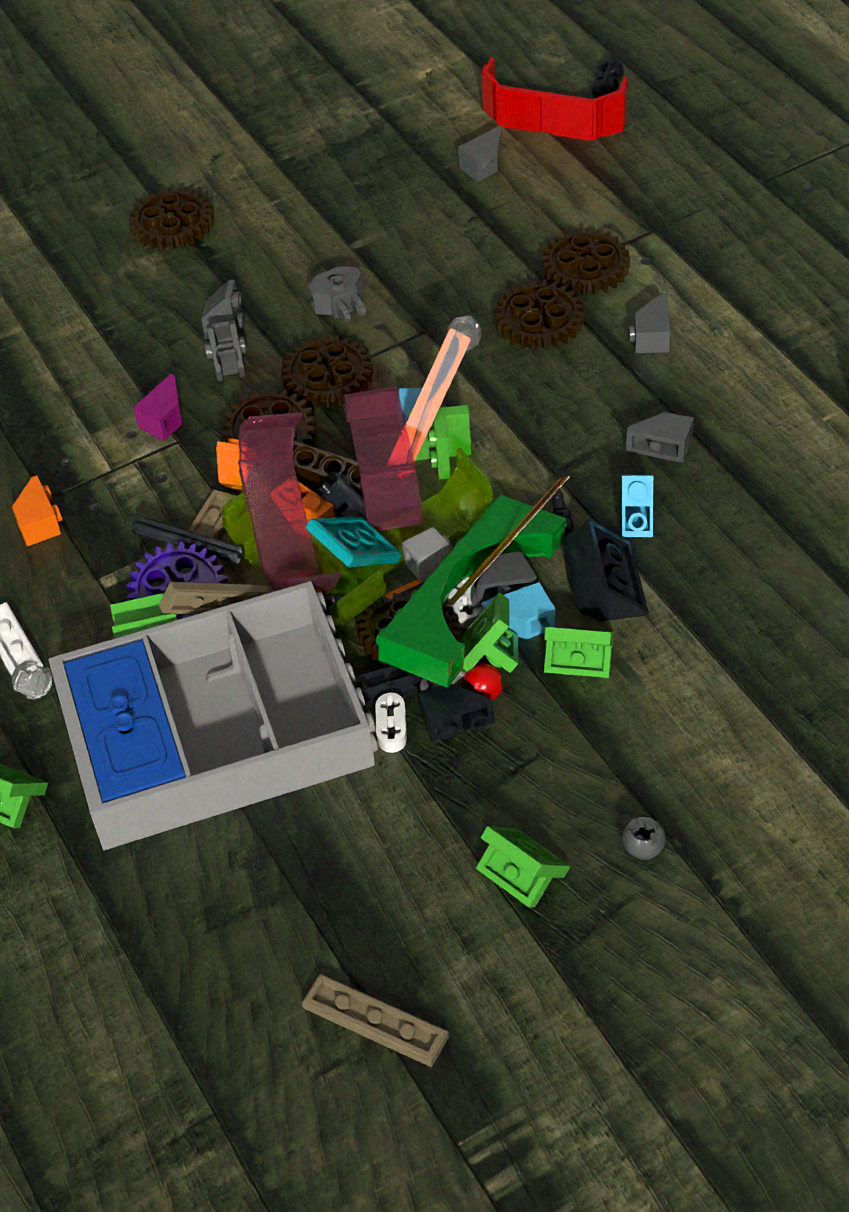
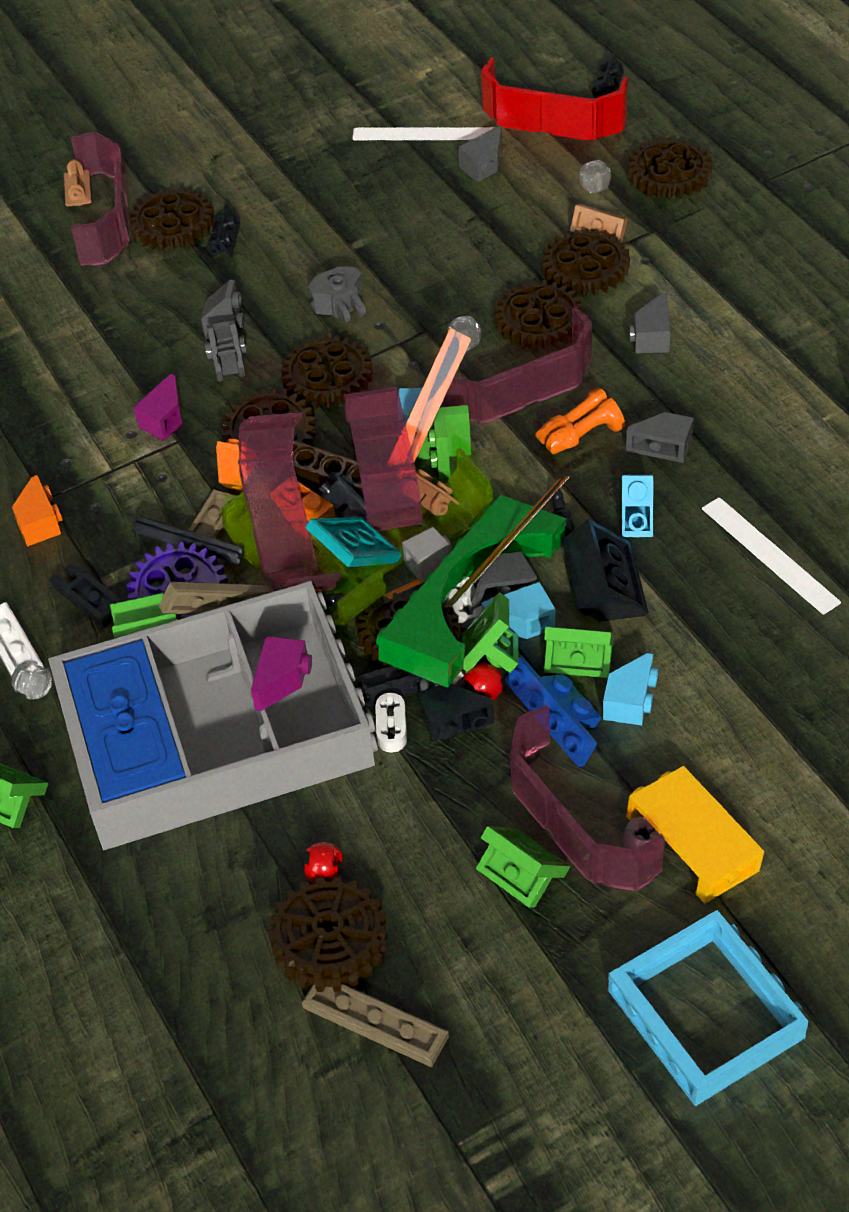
(77, 184): none -> medium nougat hinge
(87, 594): none -> black hinge
(104, 239): none -> clear pink windscreen
(224, 232): none -> black hinge
(279, 670): none -> magenta slope
(323, 861): none -> red piece
(328, 934): none -> dark brown piece
(437, 495): none -> medium nougat hinge
(445, 133): none -> white sticker
(528, 382): none -> clear pink windscreen
(562, 433): none -> orange piece
(568, 710): none -> blue bracket
(594, 176): none -> clear piece
(595, 219): none -> medium nougat hinge
(596, 862): none -> clear pink windscreen
(628, 691): none -> medium azure slope
(670, 163): none -> dark brown gear
(698, 831): none -> yellow panel
(747, 962): none -> medium azure window
(771, 556): none -> white sticker

